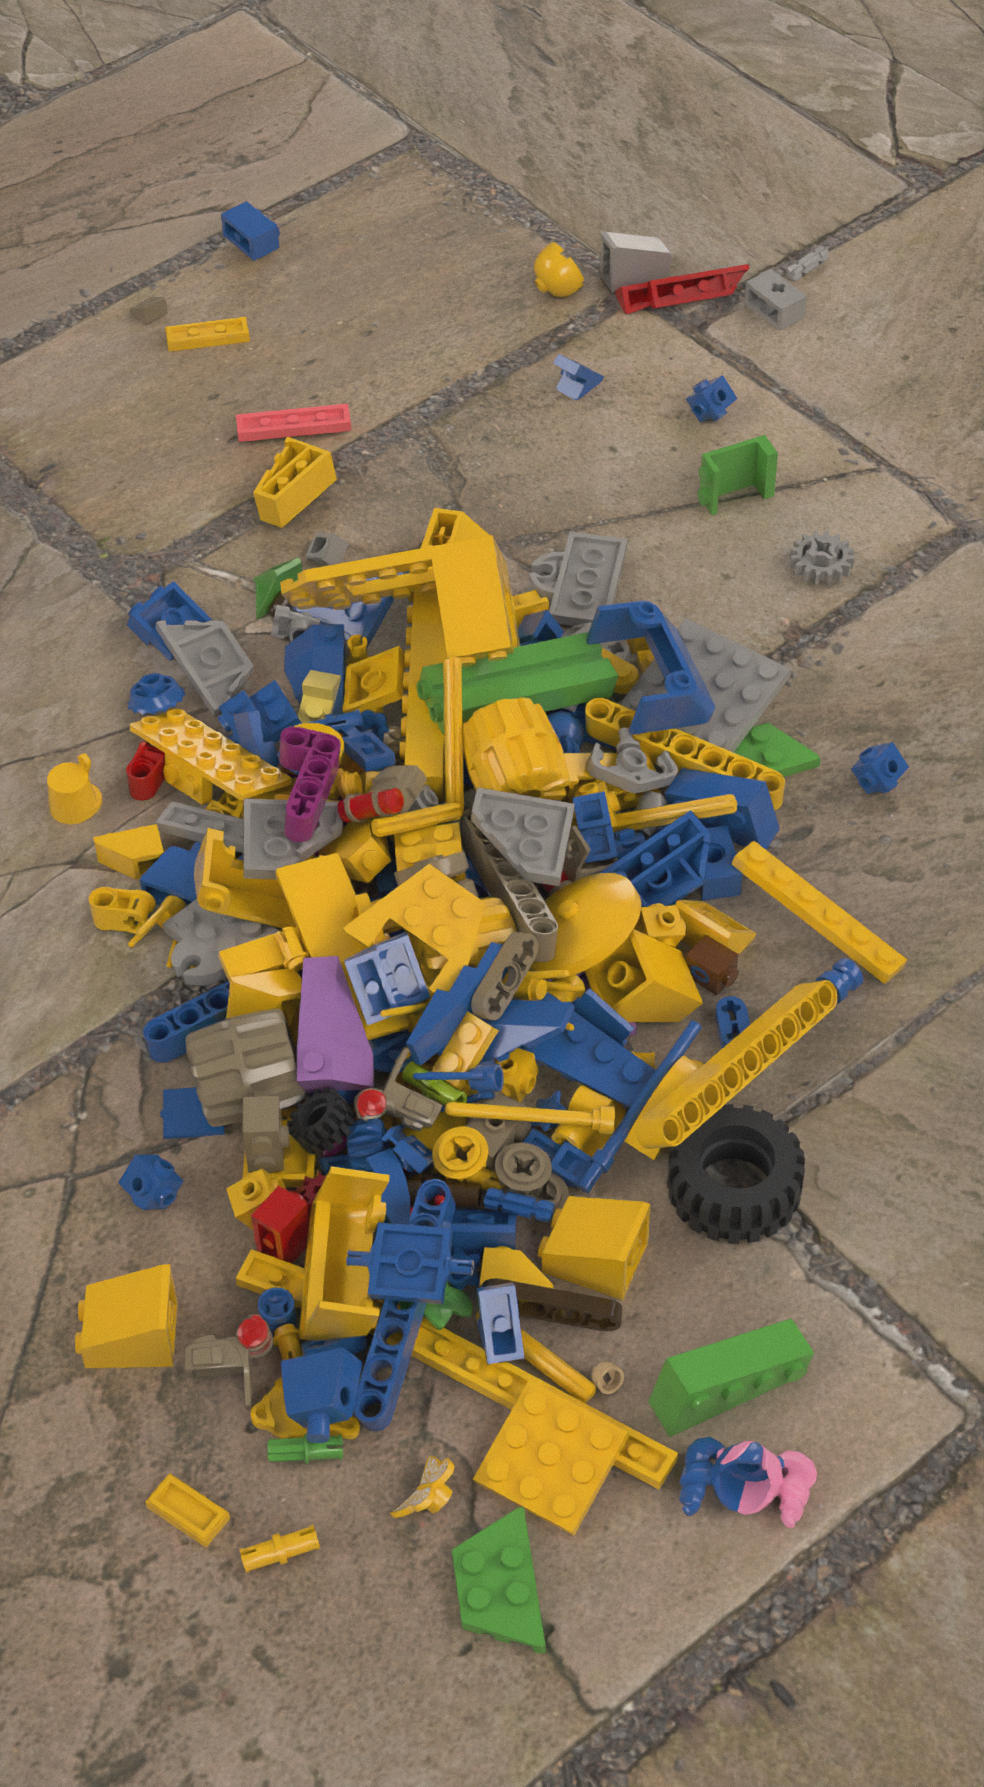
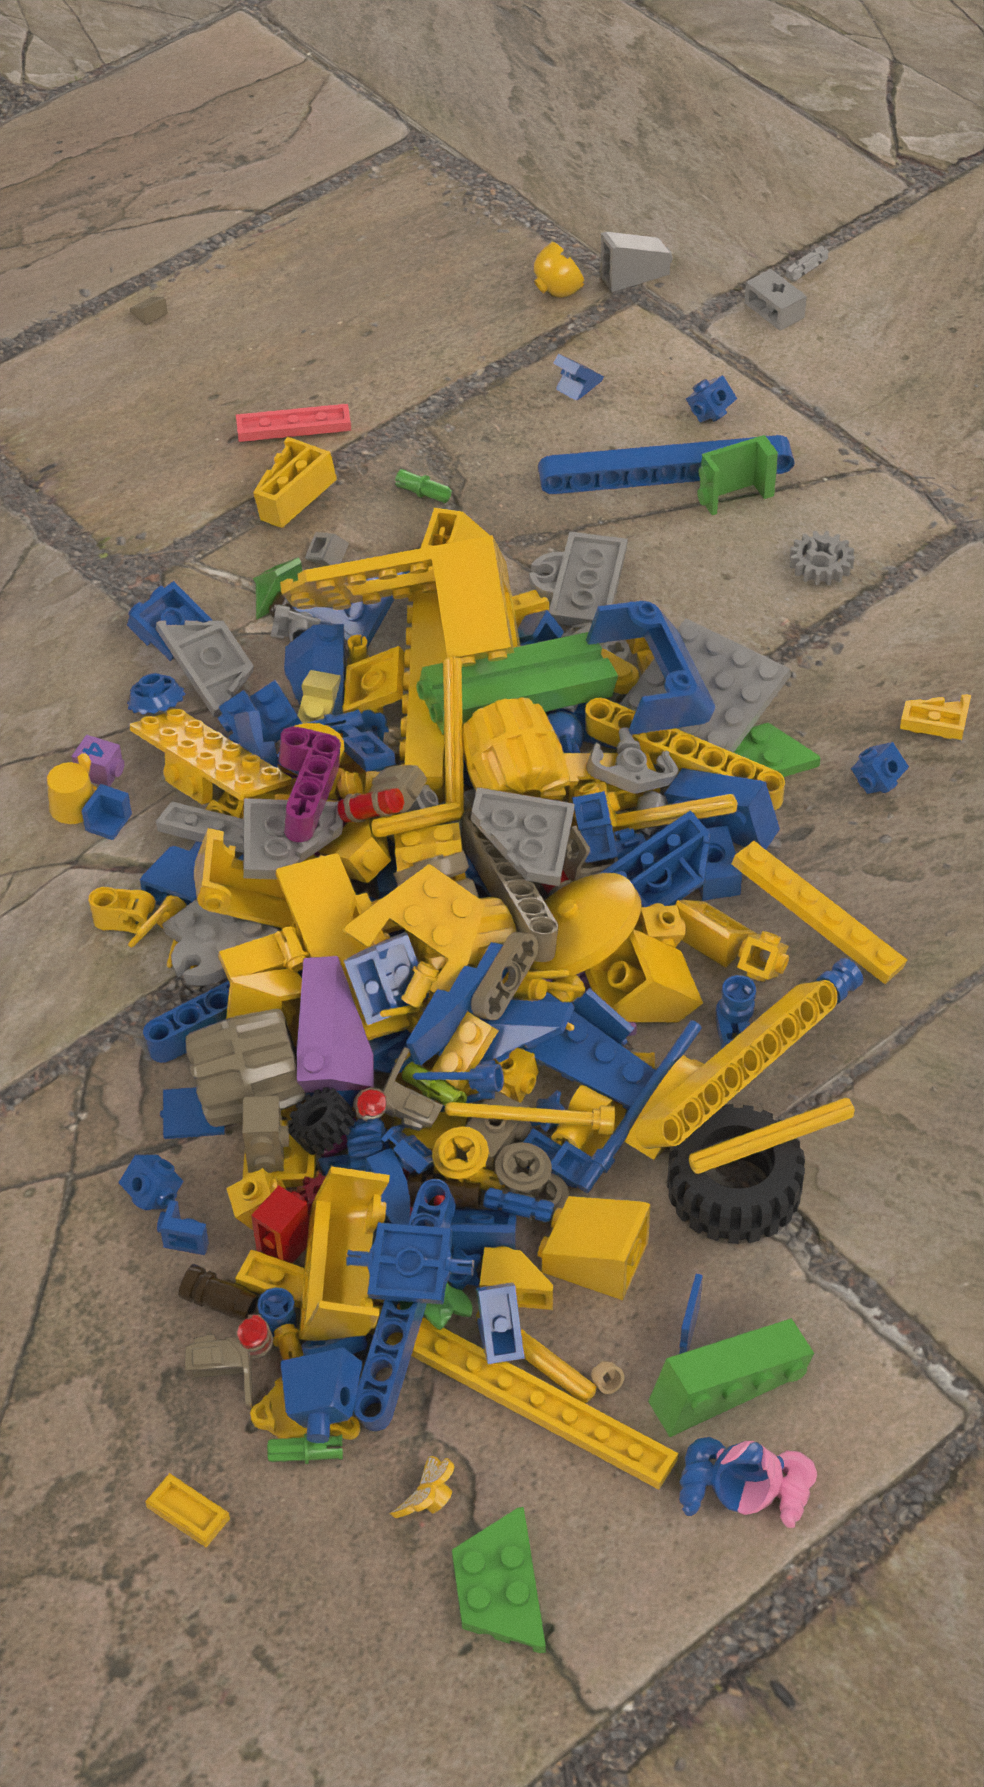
(104, 757): none -> medium lavender brick
(106, 812): none -> blue panel
(129, 1320): yellow slope -> none
(130, 850): yellow slope -> none
(145, 771): red piece -> none
(182, 1234): none -> blue bracket
(207, 334): yellow tile -> none
(219, 1294): none -> dark brown axle
(250, 230): blue brick -> none
(279, 1548): yellow pin -> none
(420, 984): none -> yellow pin
(422, 486): none -> bright green axle
(551, 1457): yellow plate -> none
(564, 1306): dark brown beam -> none
(639, 466): none -> blue beam
(680, 289): red wedge -> none
(691, 1314): none -> blue piece
(712, 964): reddish brown brick -> none
(738, 998): none -> blue wheel
(752, 956): none -> yellow brick
(771, 1135): none -> yellow axle
(936, 716): none -> yellow wing

